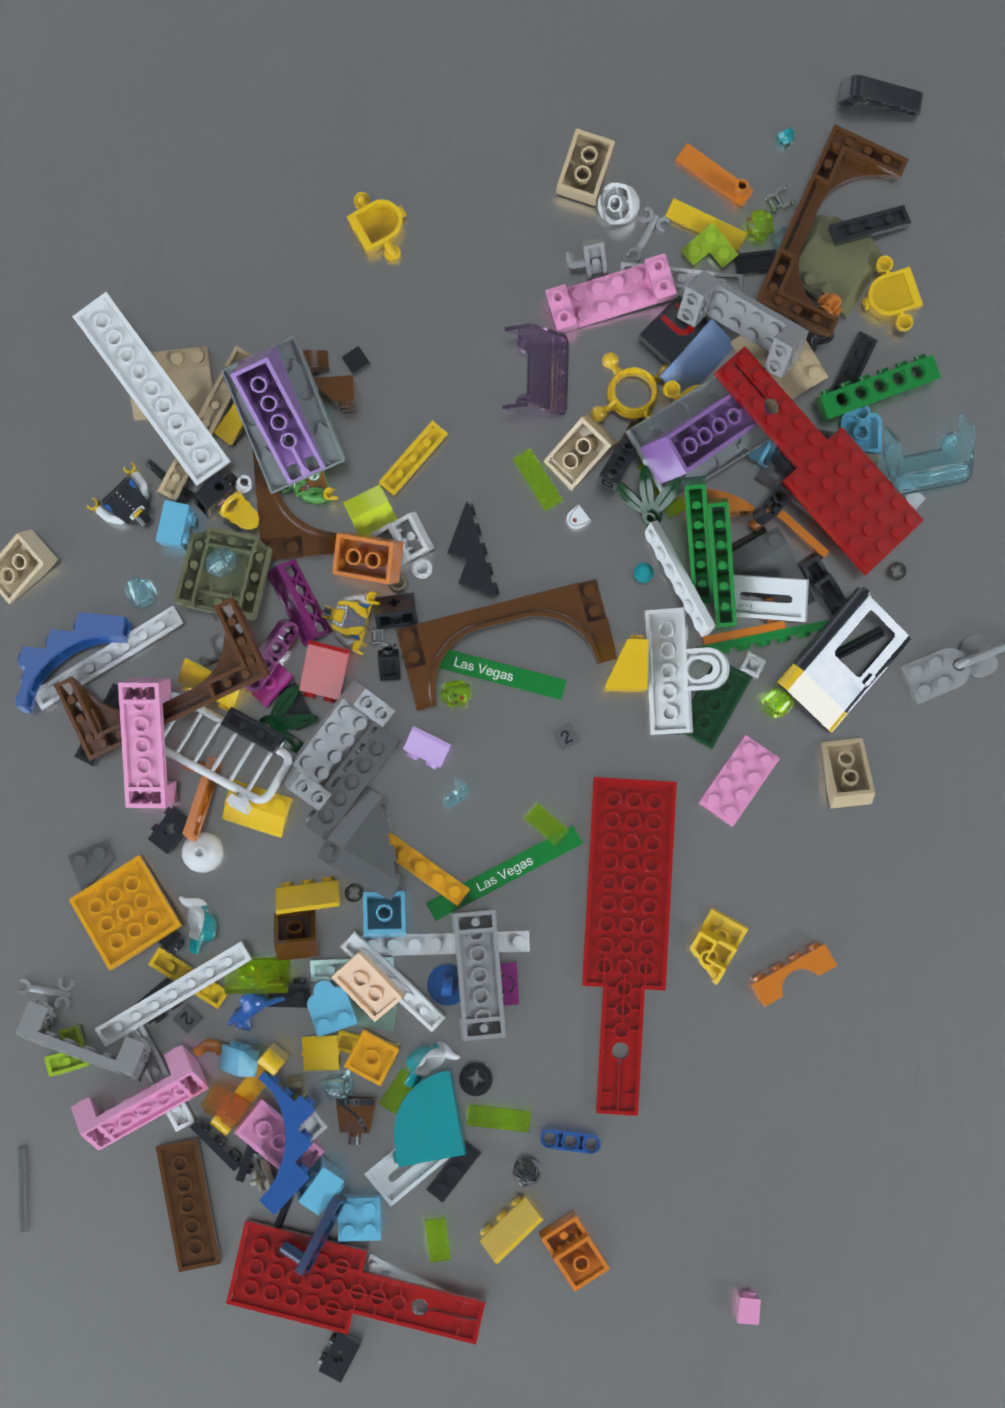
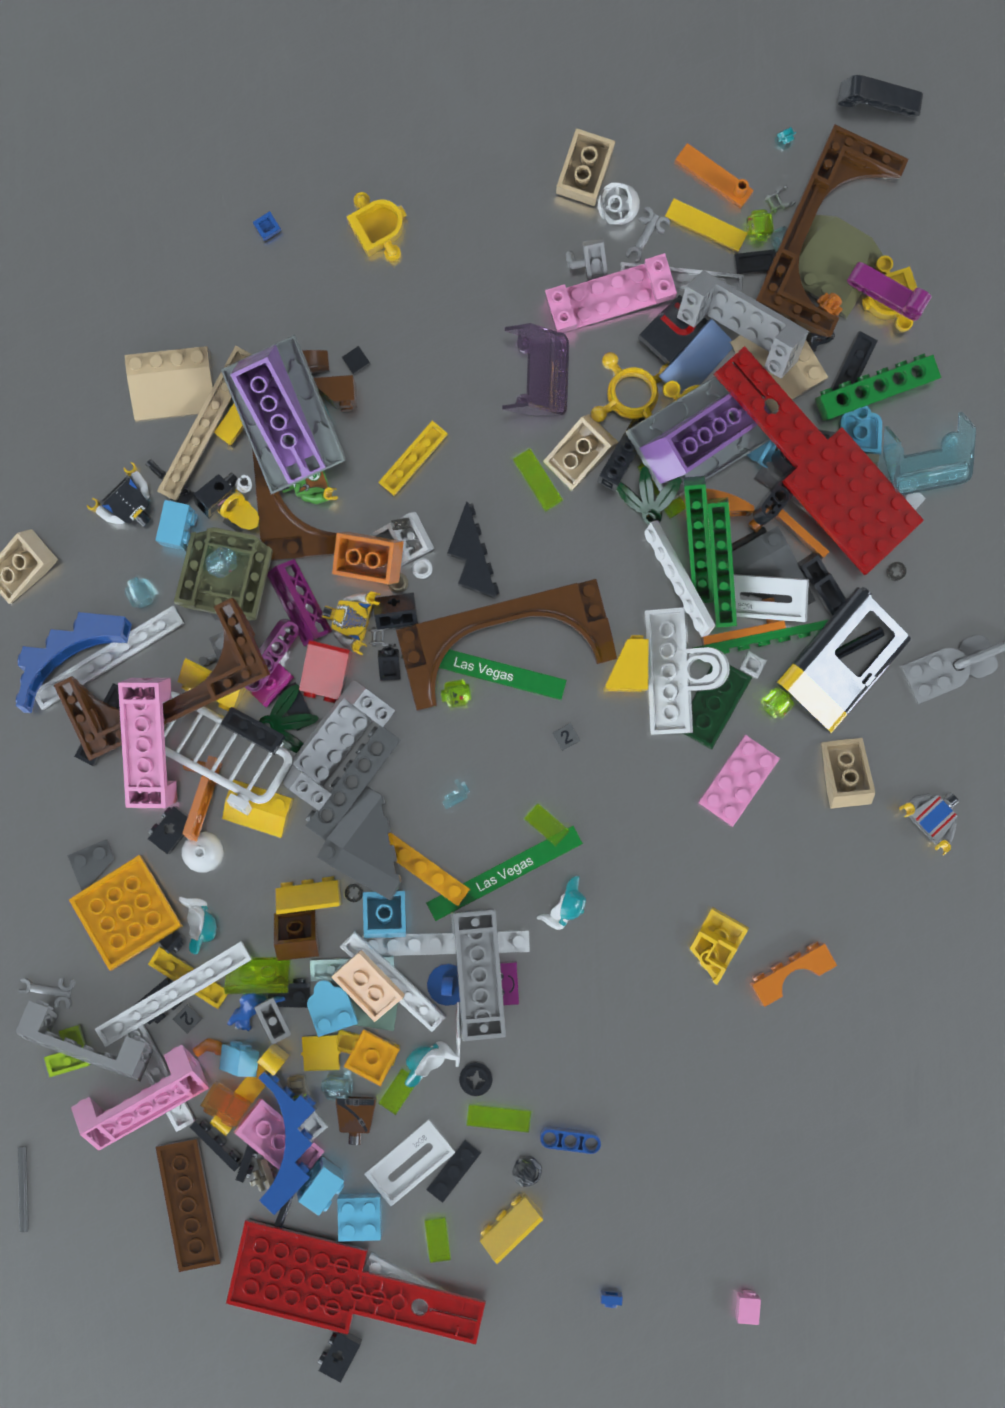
(151, 389): white plate -> none
(267, 226): none -> blue plate
(272, 1021): none -> light grey slope
(306, 1260): dark blue piece -> none
(370, 510): neon yellow slope -> none
(400, 524): none -> clear smoke bush
(426, 747): lavender slope -> none
(429, 1123): teal brick -> none
(458, 1032): none -> white piece
(569, 907): none -> teal hair
(574, 1250): orange slope -> none
(577, 518): white tile -> none
(611, 1299): none -> blue plate
(627, 921): red piece -> none
(643, 572): teal plate -> none
(712, 242): lime plate -> none
(869, 225): black plate -> none
(889, 292): none -> magenta beam
(934, 817): none -> torso

